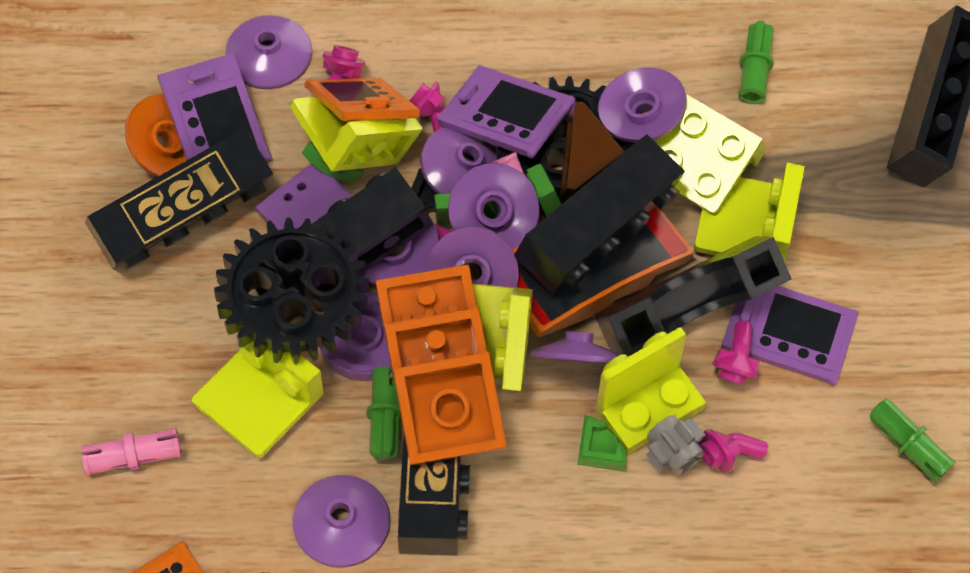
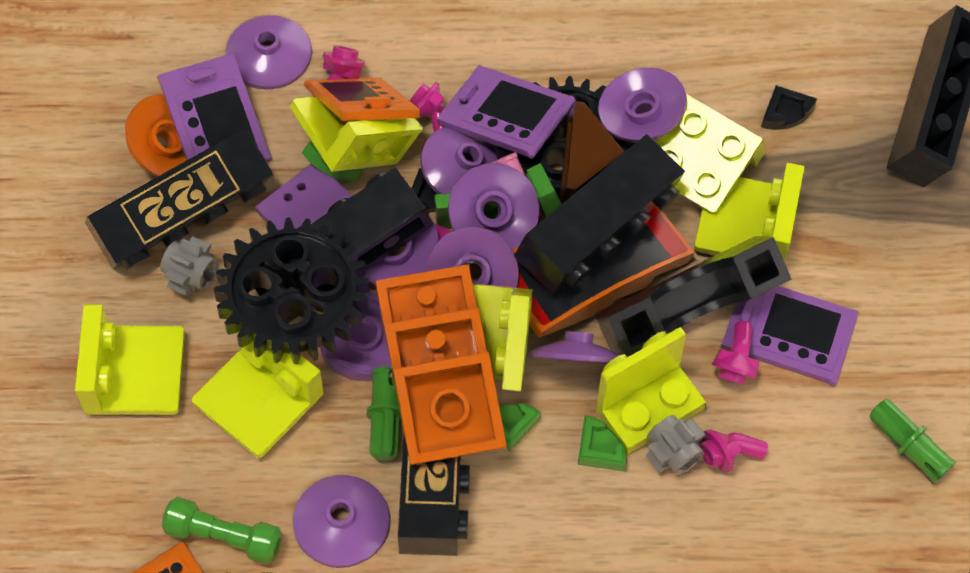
(128, 367): none -> neon yellow bracket
(131, 451): bright pink pin -> none
(184, 518): none -> bright green piece
(189, 265): none -> light grey gear
(517, 421): none -> bright green tile
(756, 63): bright green axle -> none
(787, 109): none -> black tile

